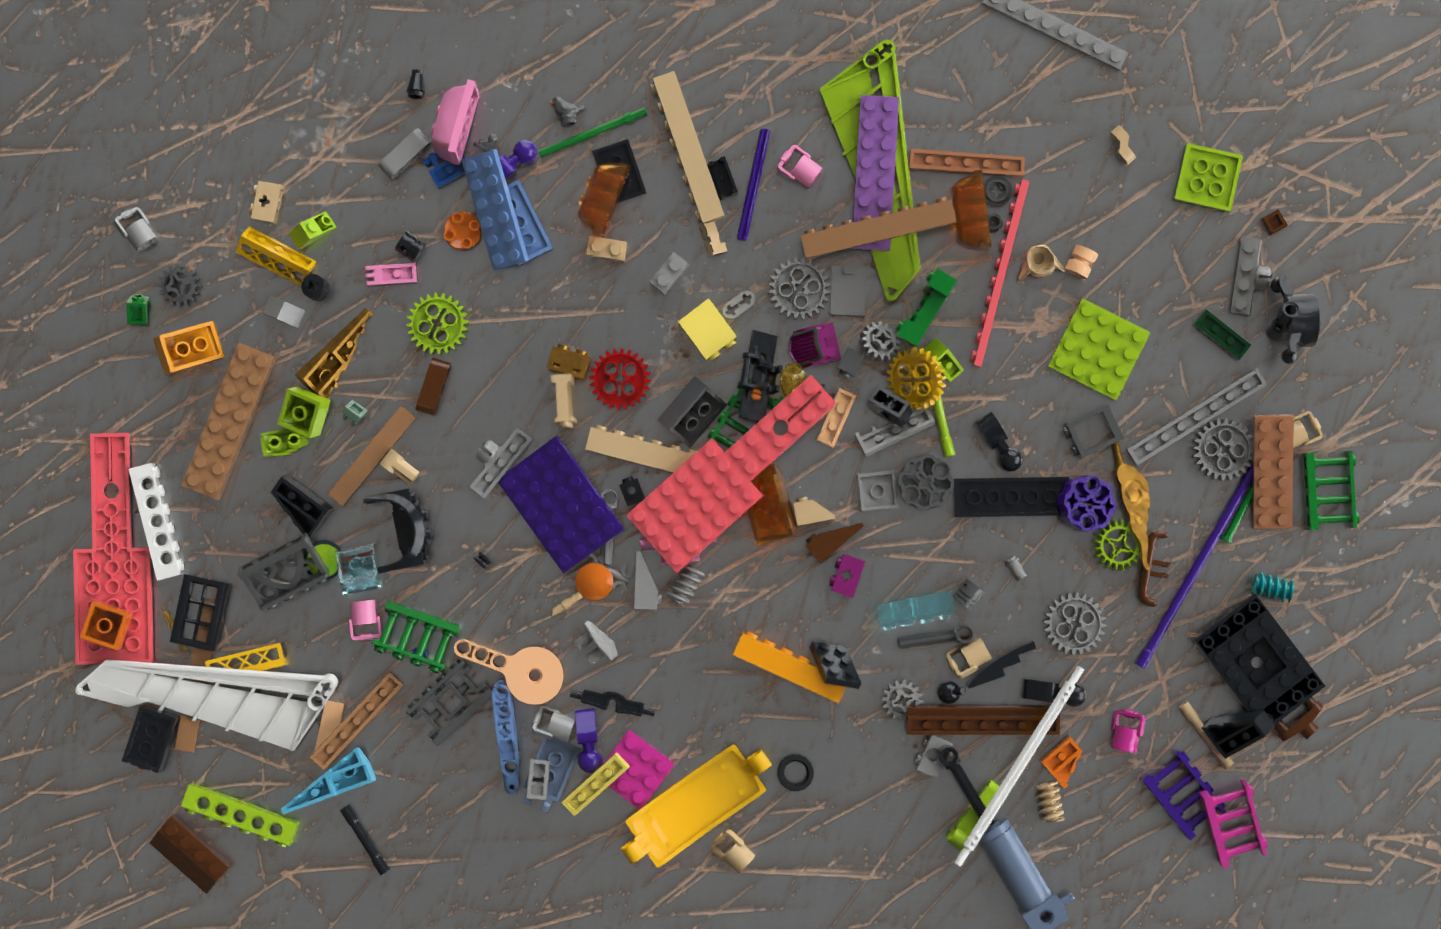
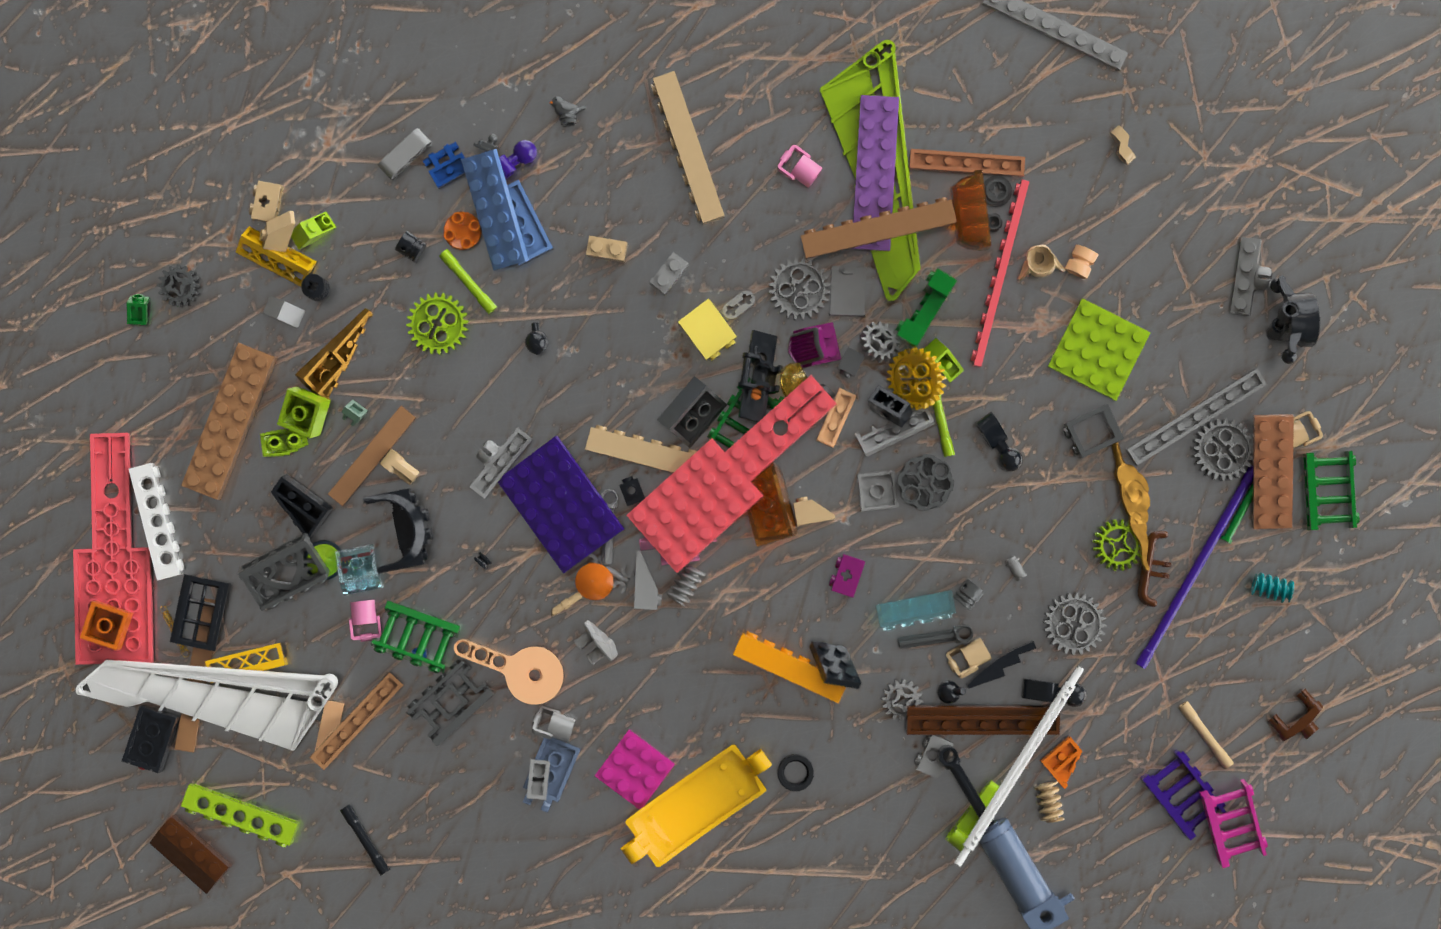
(139, 232): light grey piece -> none
(188, 347): light orange slope -> none
(278, 232): none -> tan slope
(346, 775): medium azure wedge -> none
(391, 274): bright pink hinge -> none
(416, 85): black cone -> none
(433, 386): reddish brown beam -> none
(454, 121): bright pink windscreen -> none
(454, 265): none -> lime piece
(507, 738): medium blue piece -> none
(536, 341): none -> black piece
(564, 400): tan fence -> none
(568, 362): pearl gold piece -> none
(586, 731): dark purple beam -> none
(595, 784): light yellow plate -> none
(601, 701): black piece -> none
(602, 196): clear orange windscreen -> none
(602, 378): red gear -> none
(622, 153): black tile -> none
(626, 118): green bar -> none
(712, 232): tan piece -> none
(722, 178): black hinge -> none
(737, 856): tan piece -> none
(753, 184): dark purple axle -> none
(827, 542): reddish brown slope -> none
(1007, 496): black plate -> none
(1074, 517): dark purple connector -> none
(1124, 737): dark pink piece -> none
(1208, 177): lime plate -> none
(1222, 334): dark green plate -> none
(1237, 731): black wedge -> none
(1274, 222): reddish brown tile -> none
(1284, 674): black slope -> none

